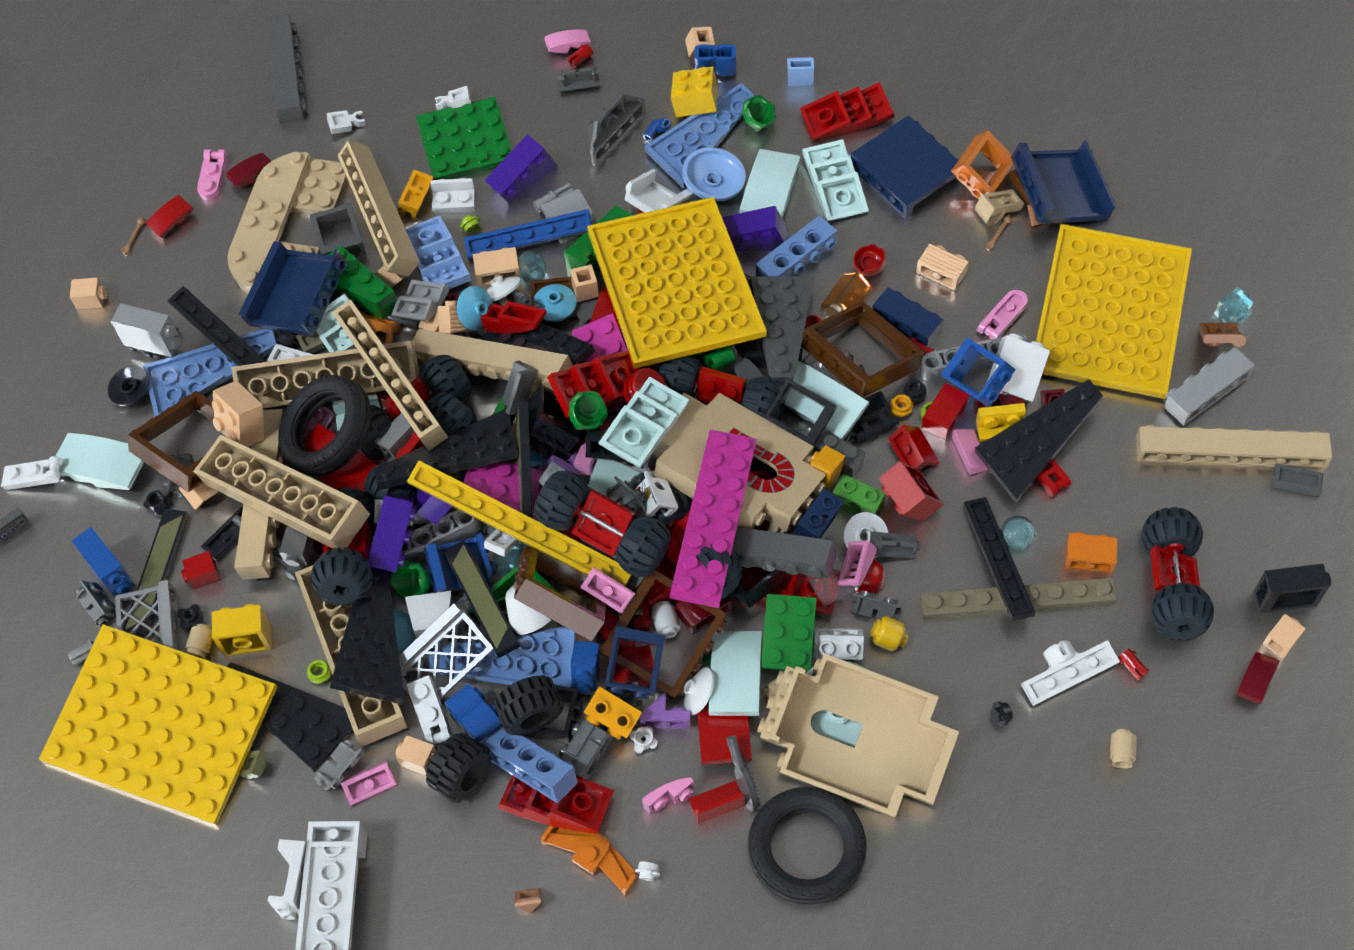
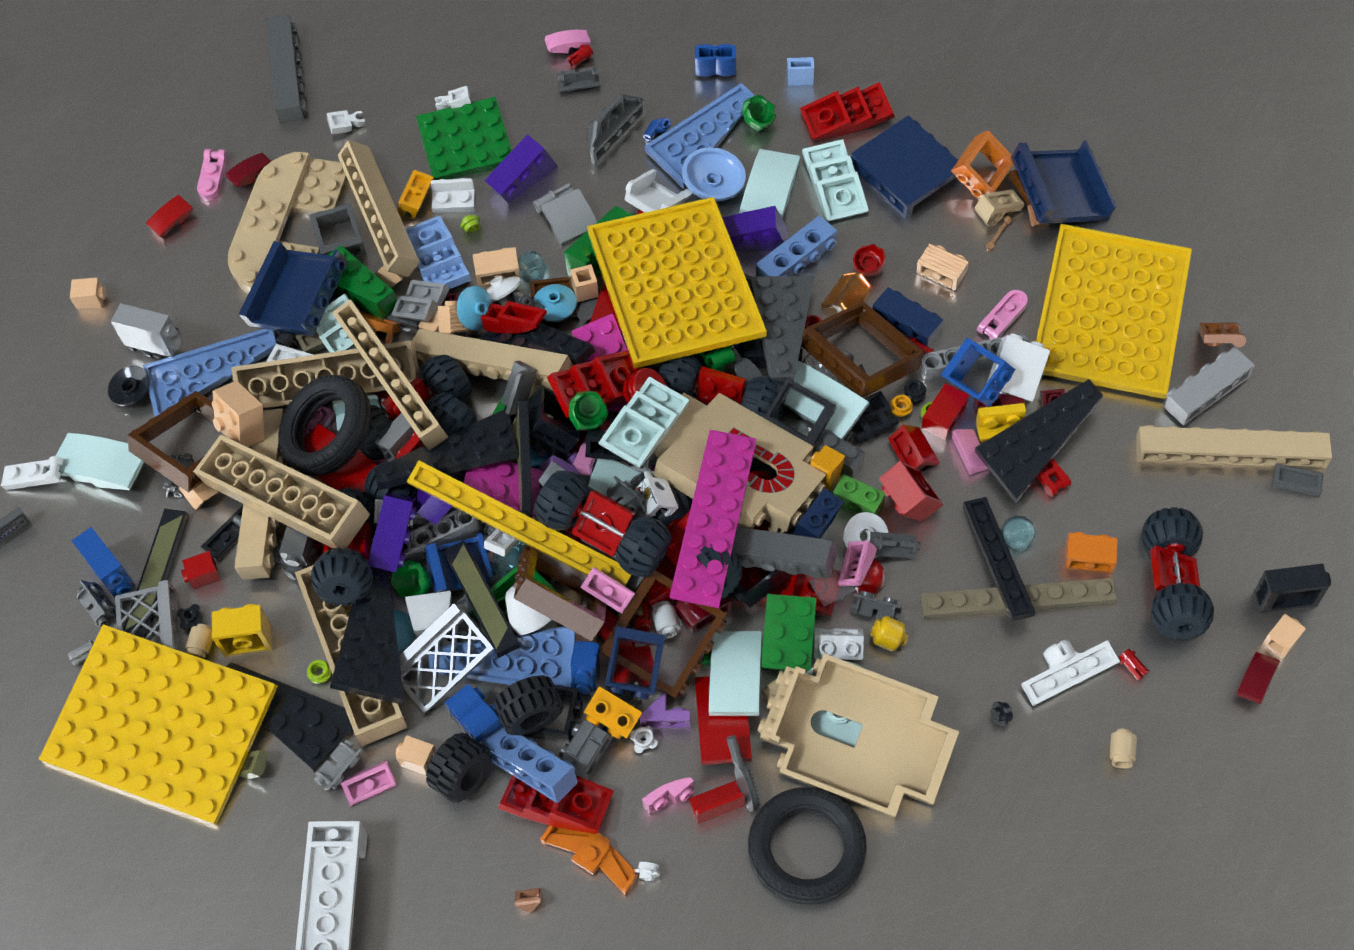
(126, 249): medium nougat hinge -> none
(154, 497): black plate -> none
(213, 328): black tile -> none
(289, 904): white panel -> none
(429, 710): white plate -> none
(529, 233): blue tile -> none
(694, 91): yellow brick -> none
(698, 36): light nougat brick -> none
(698, 690): white dish -> none
(1234, 306): clear light blue brick -> none

